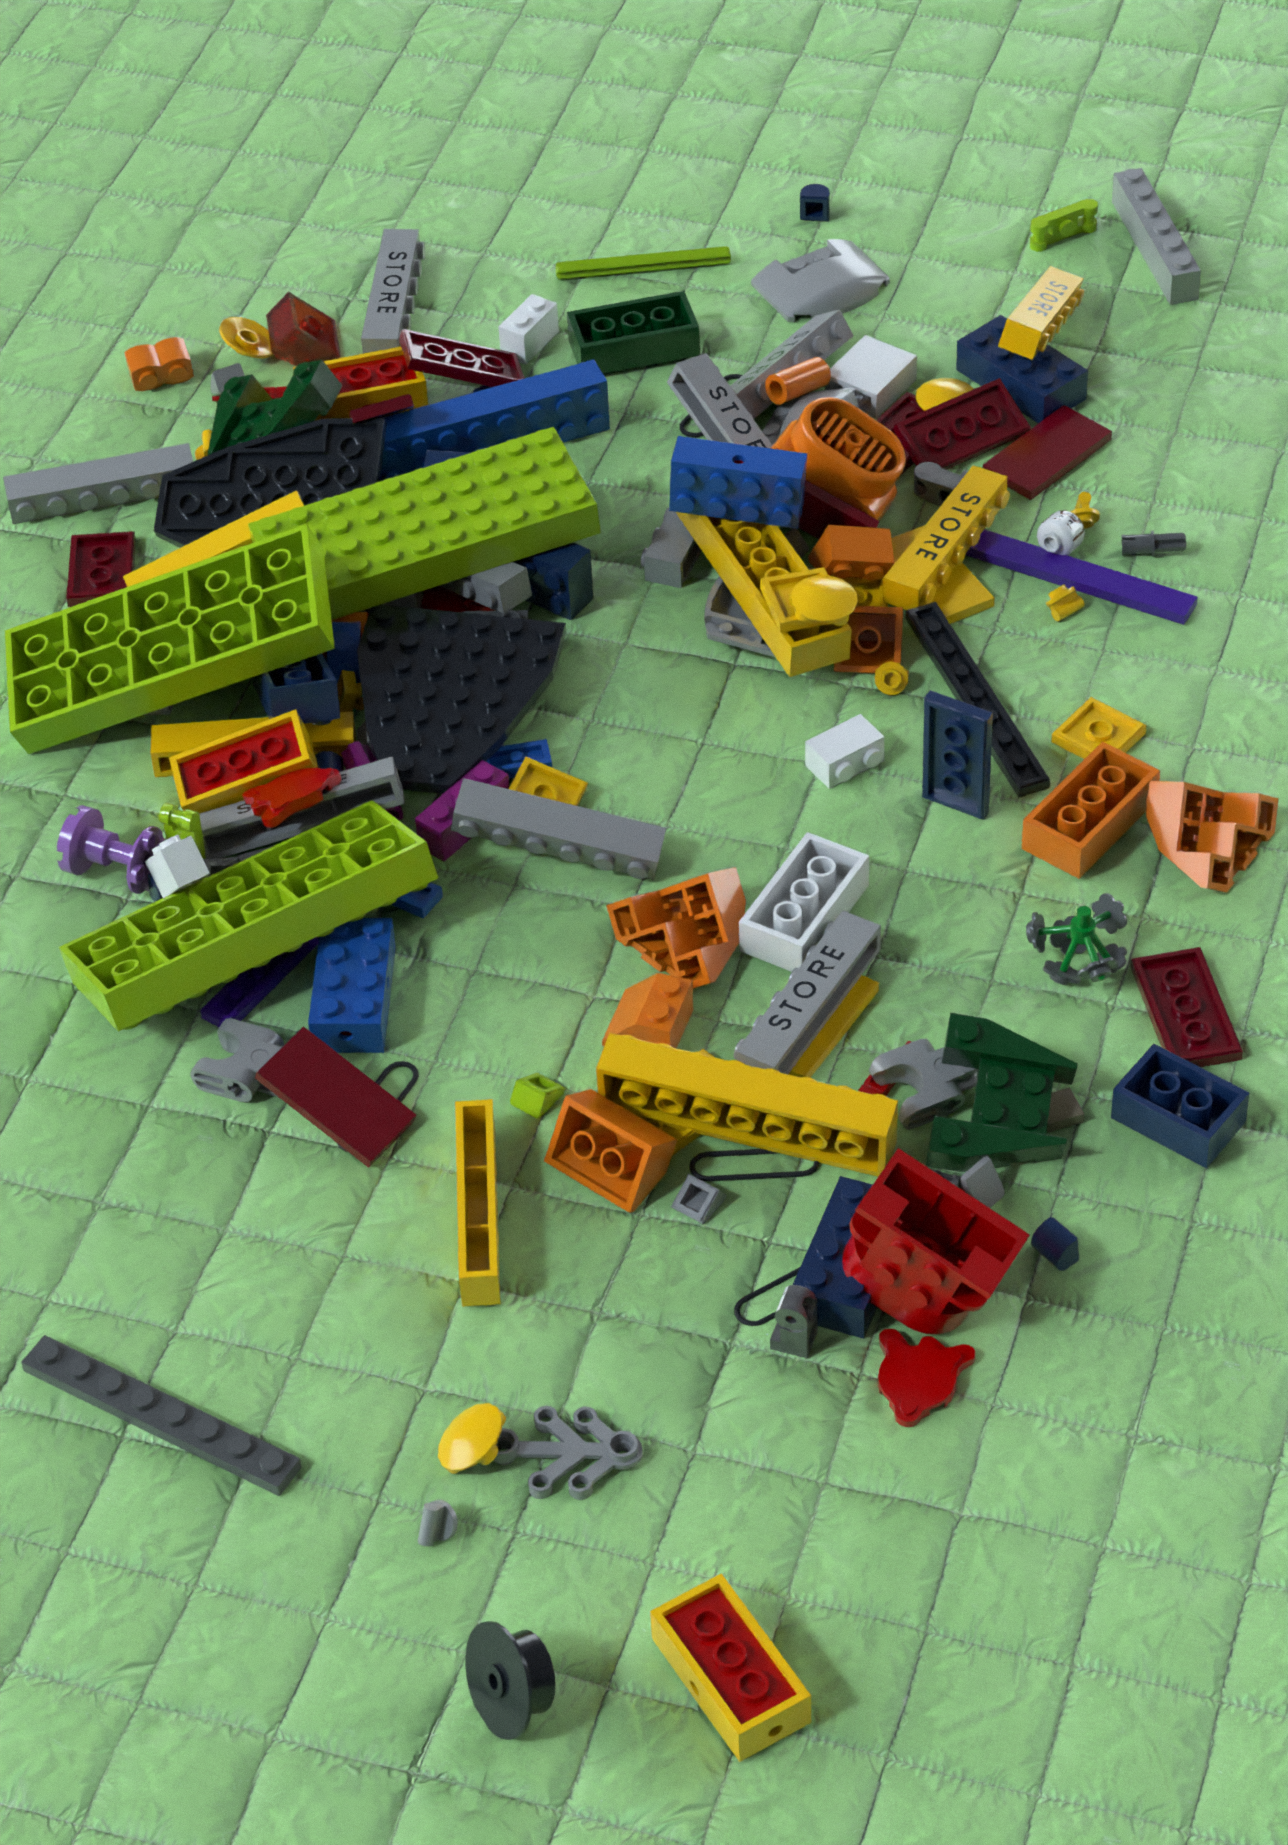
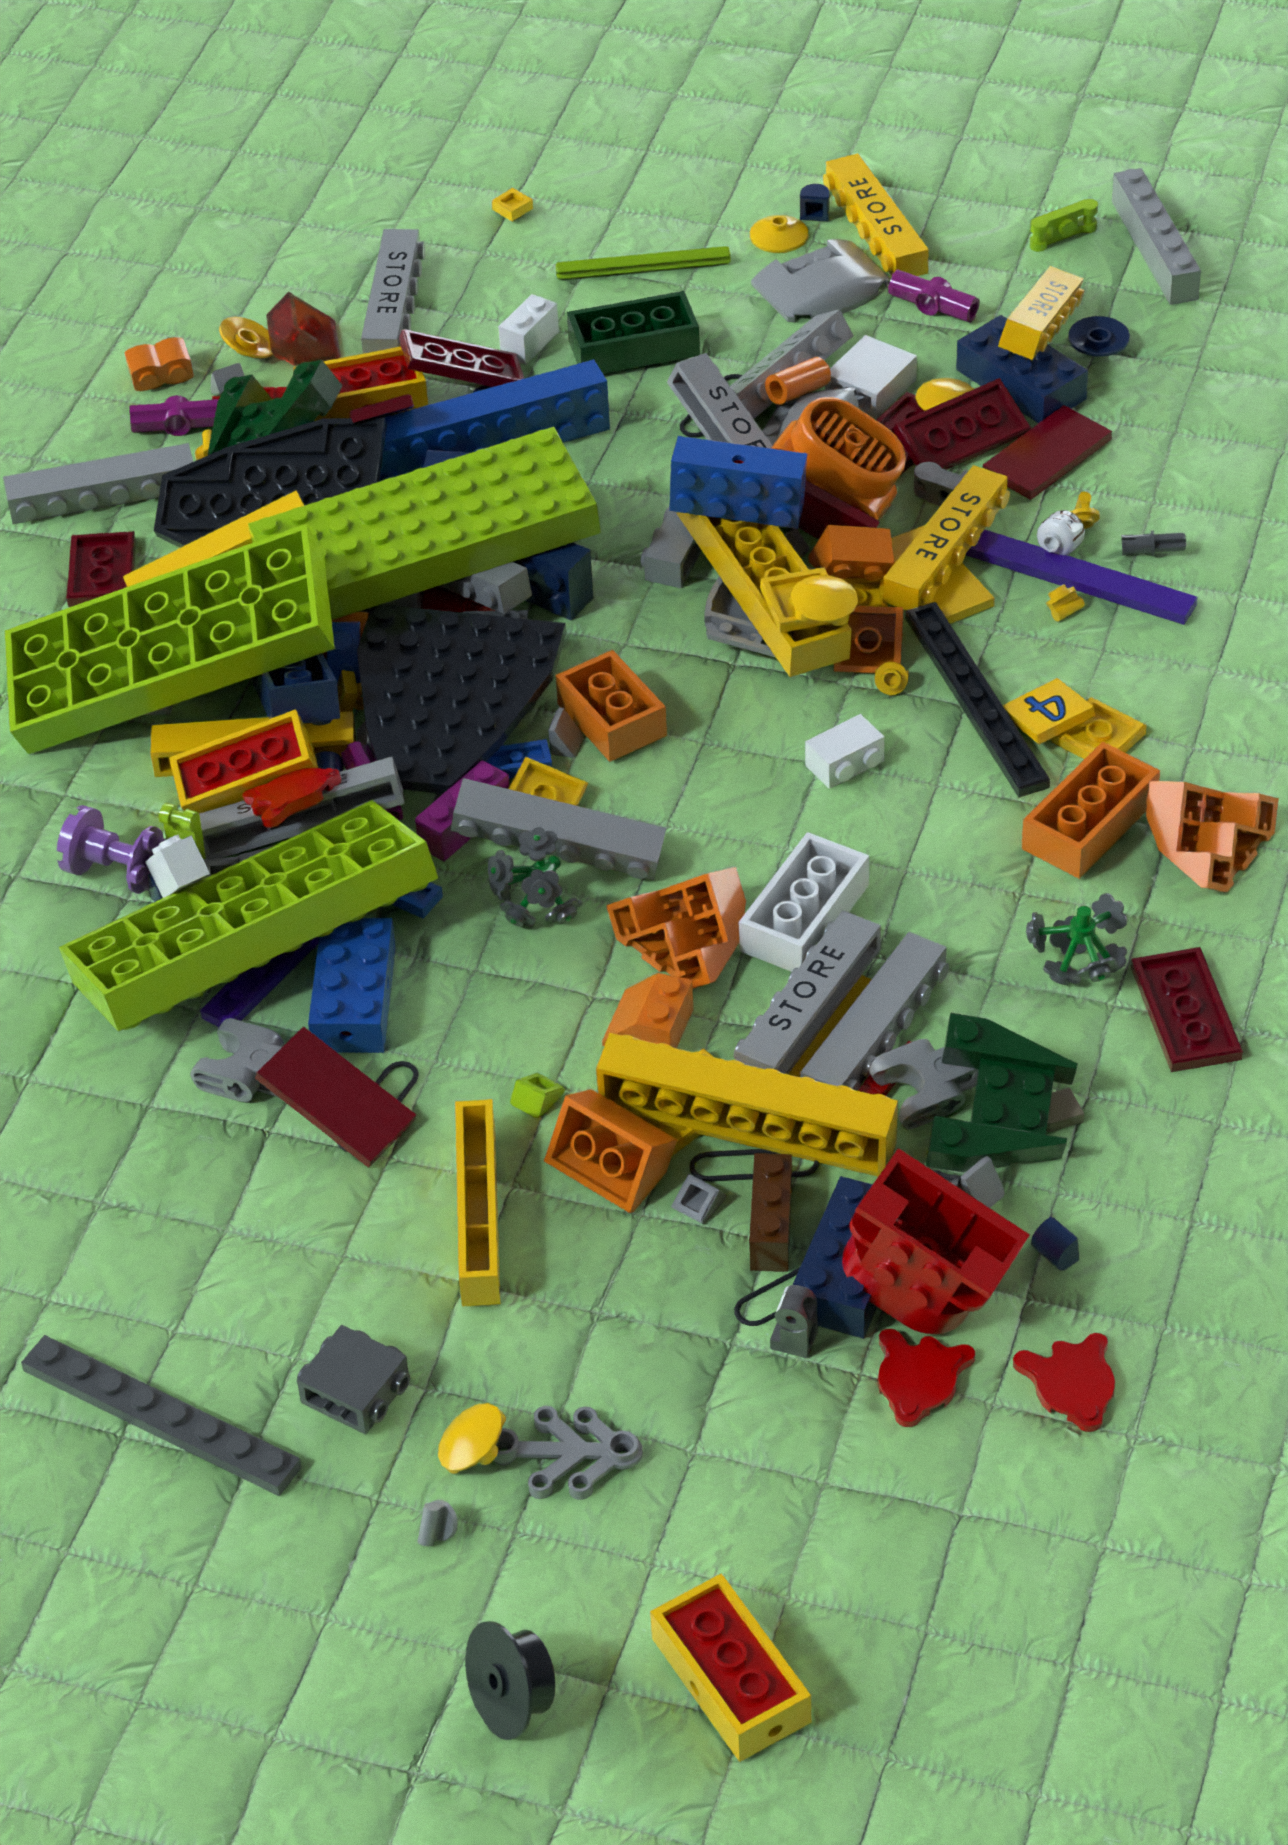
(174, 416): none -> magenta piece
(353, 1379): none -> dark grey brick
(512, 204): none -> yellow plate
(538, 880): none -> dark grey plant
(564, 735): none -> light grey slope
(611, 705): none -> orange brick
(771, 1212): none -> reddish brown brick
(779, 234): none -> yellow dish
(876, 216): none -> yellow brick
(879, 1013): none -> light grey brick
(933, 296): none -> magenta piece
(957, 754): dark blue tile -> none
(1049, 711): none -> yellow tile
(1072, 1380): none -> red tile
(1099, 336): none -> dark blue dish
(1179, 1105): dark blue brick -> none

